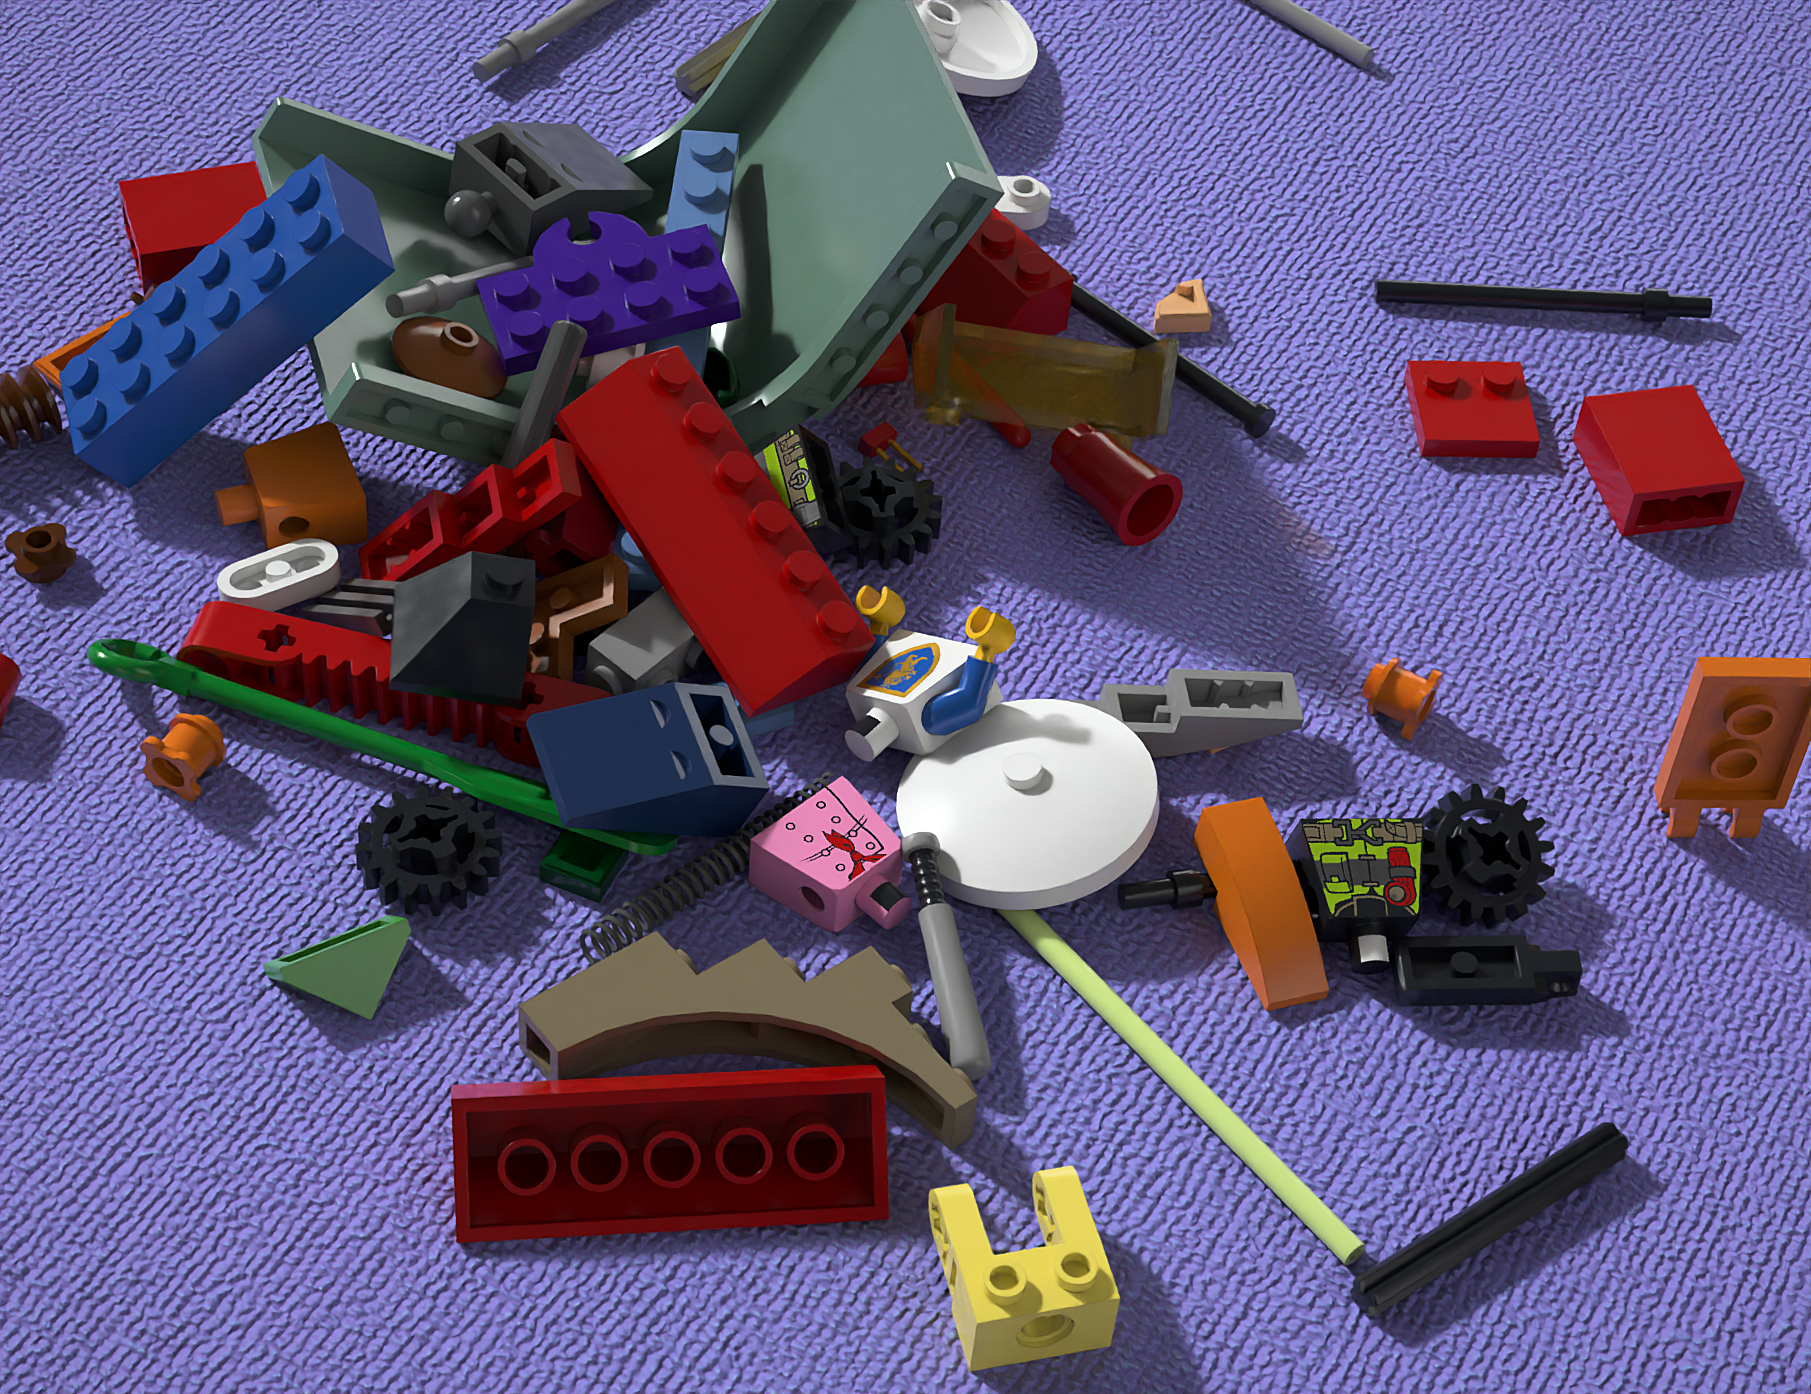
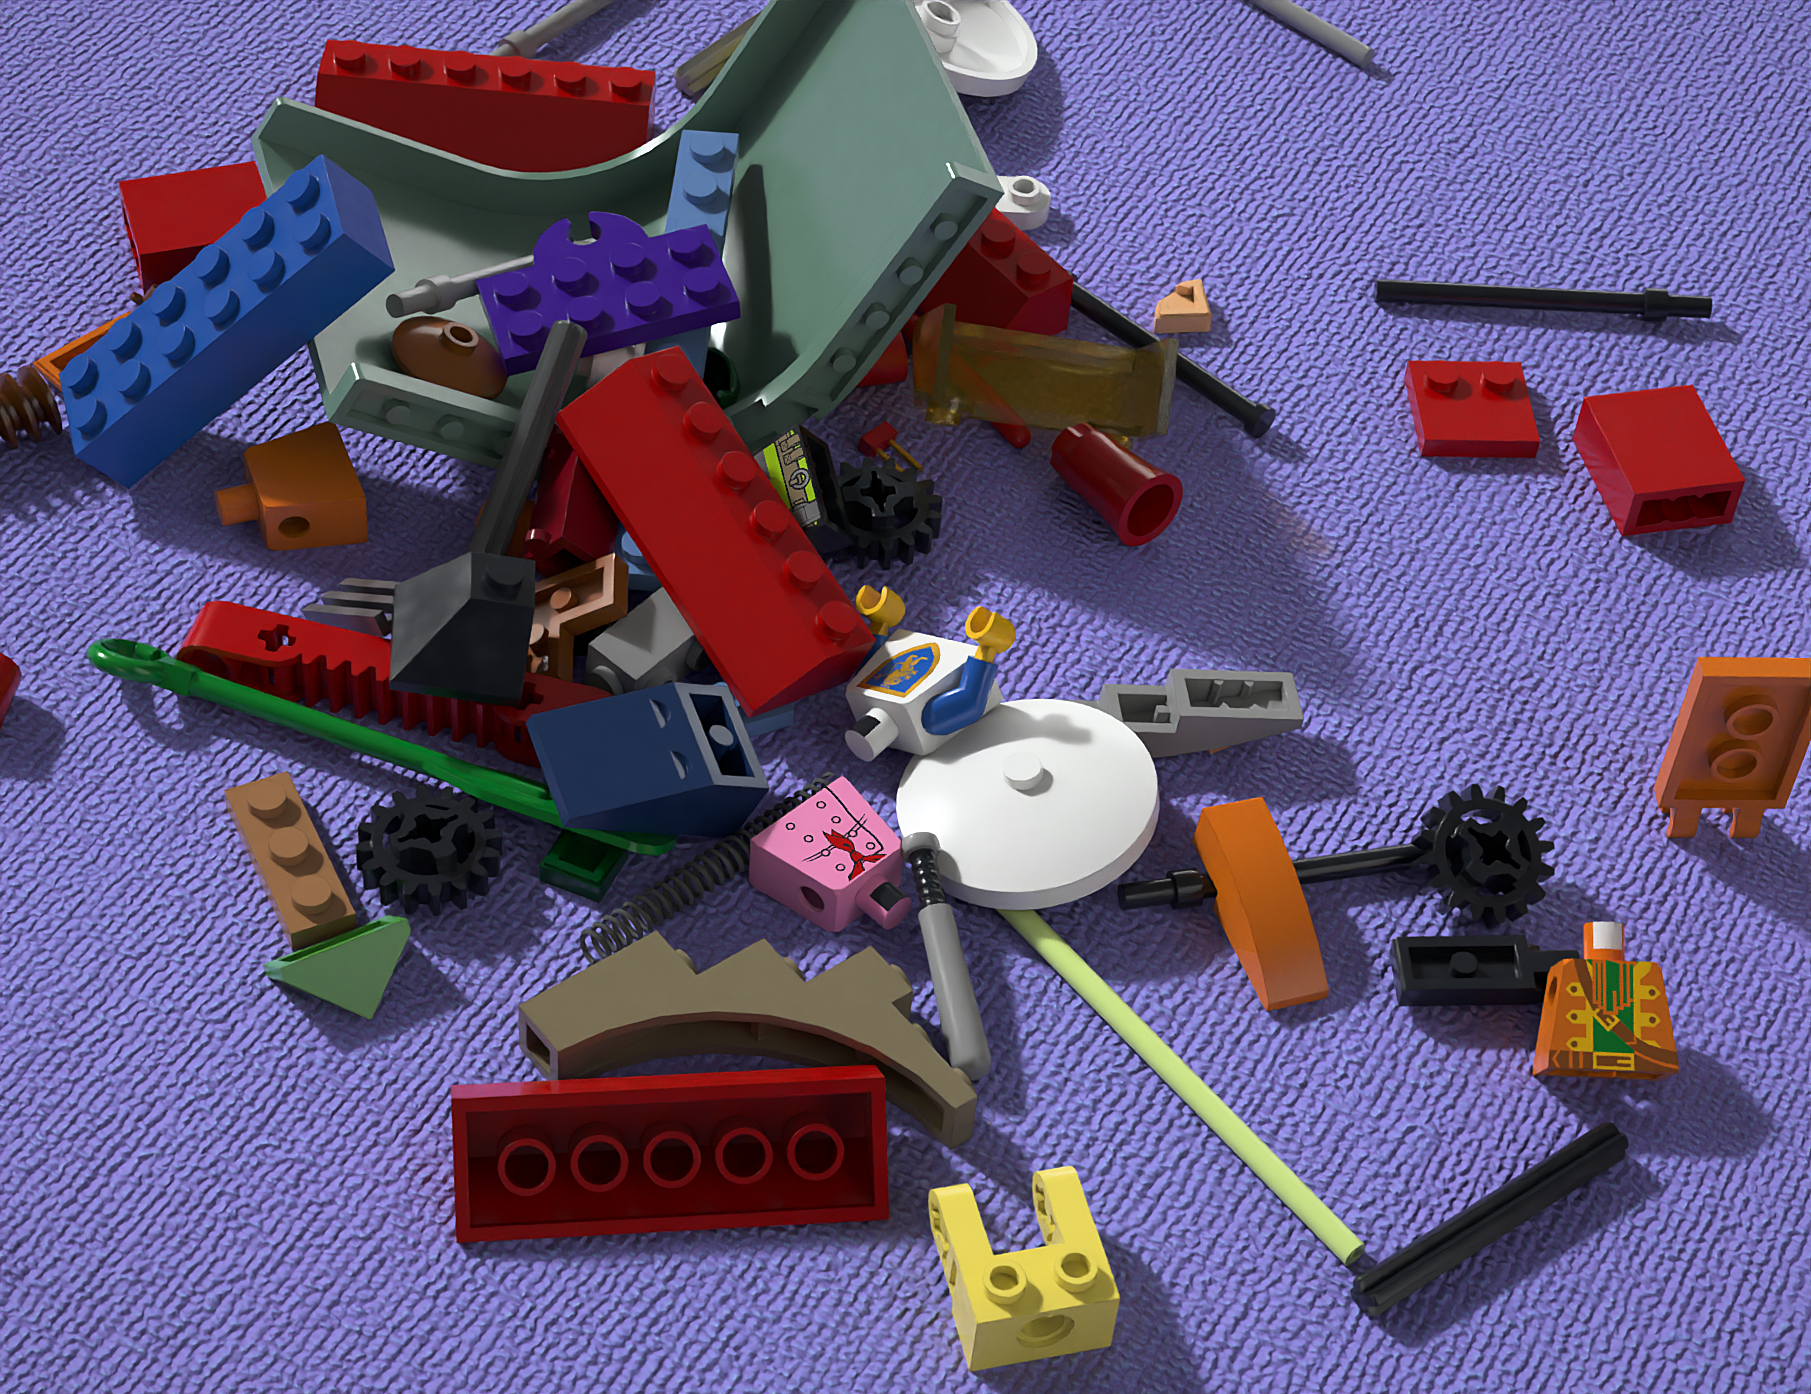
(41, 553): reddish brown plate -> none
(184, 754): orange brick -> none
(282, 575): white plate -> none
(290, 860): none -> medium nougat plate
(480, 517): red slope -> none
(490, 106): none -> red slope
(531, 175): dark grey slope -> none
(1360, 882): torso -> none
(1401, 694): orange brick -> none
(1605, 1014): none -> torso

